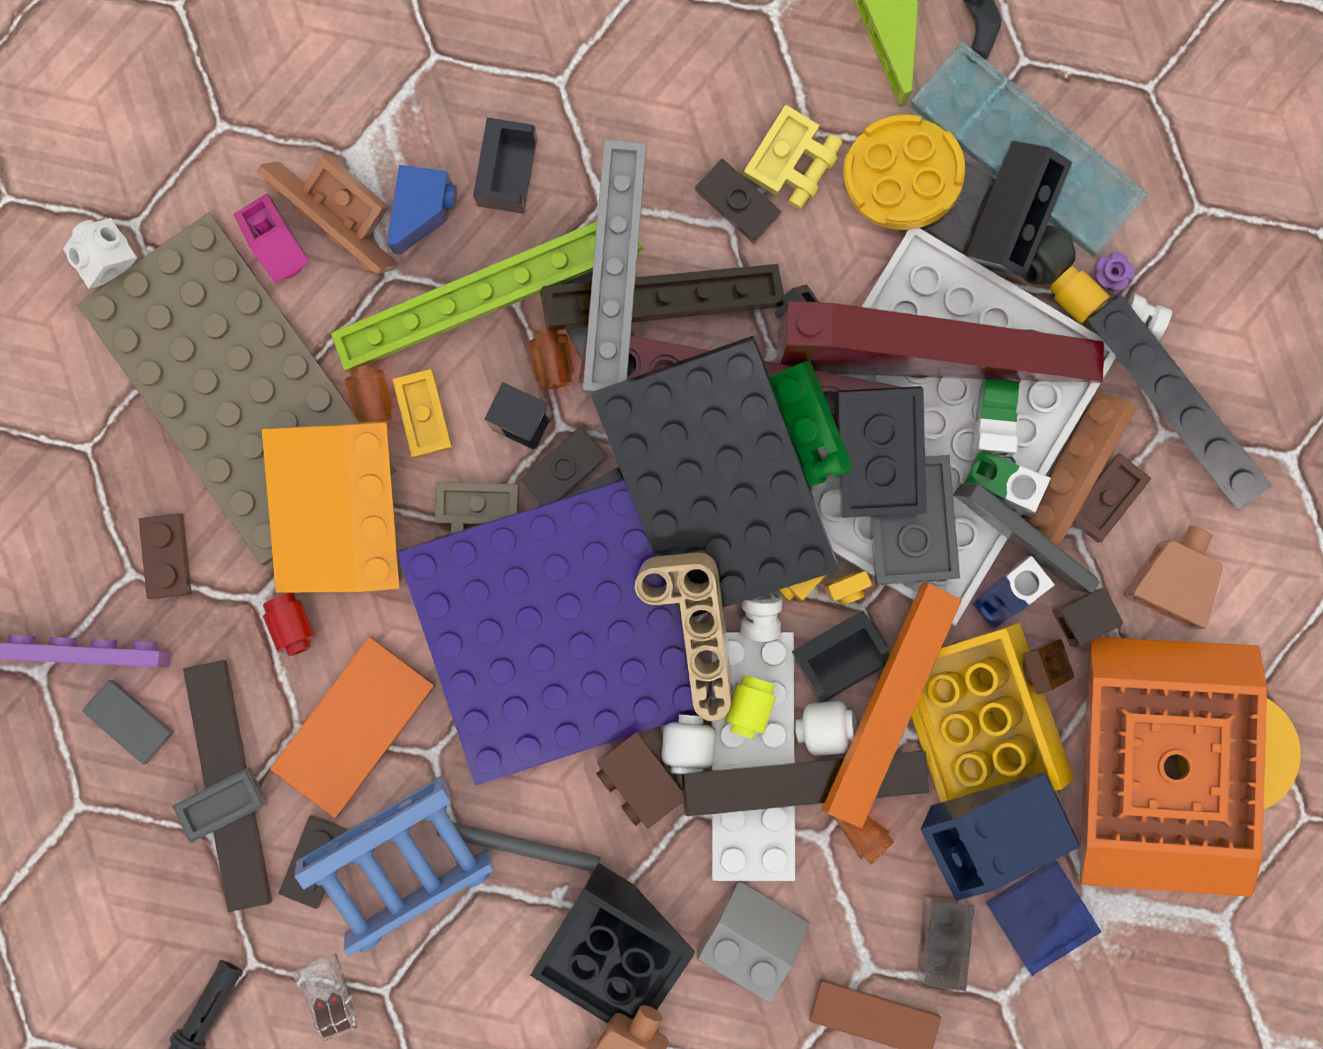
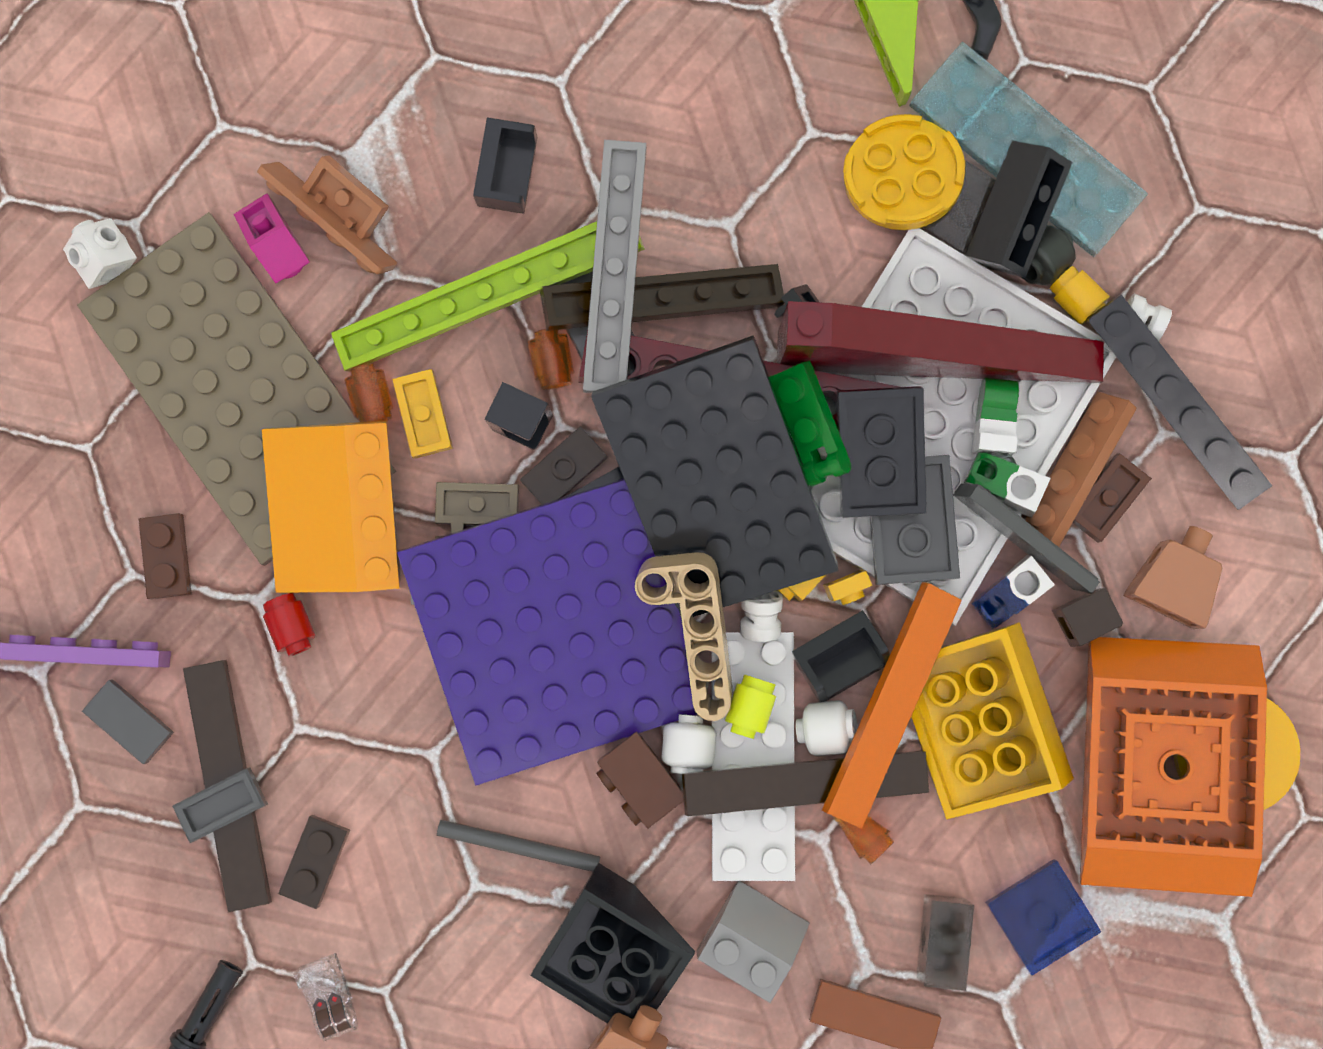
(352, 727): orange tile -> none
(393, 825): medium blue fence -> none
(419, 205): blue slope -> none
(737, 200): dark brown plate -> none
(781, 151): light yellow plate -> none
(998, 834): dark blue slope -> none
(1047, 666): reddish brown plate -> none
(1107, 279): medium lavender plate -> none

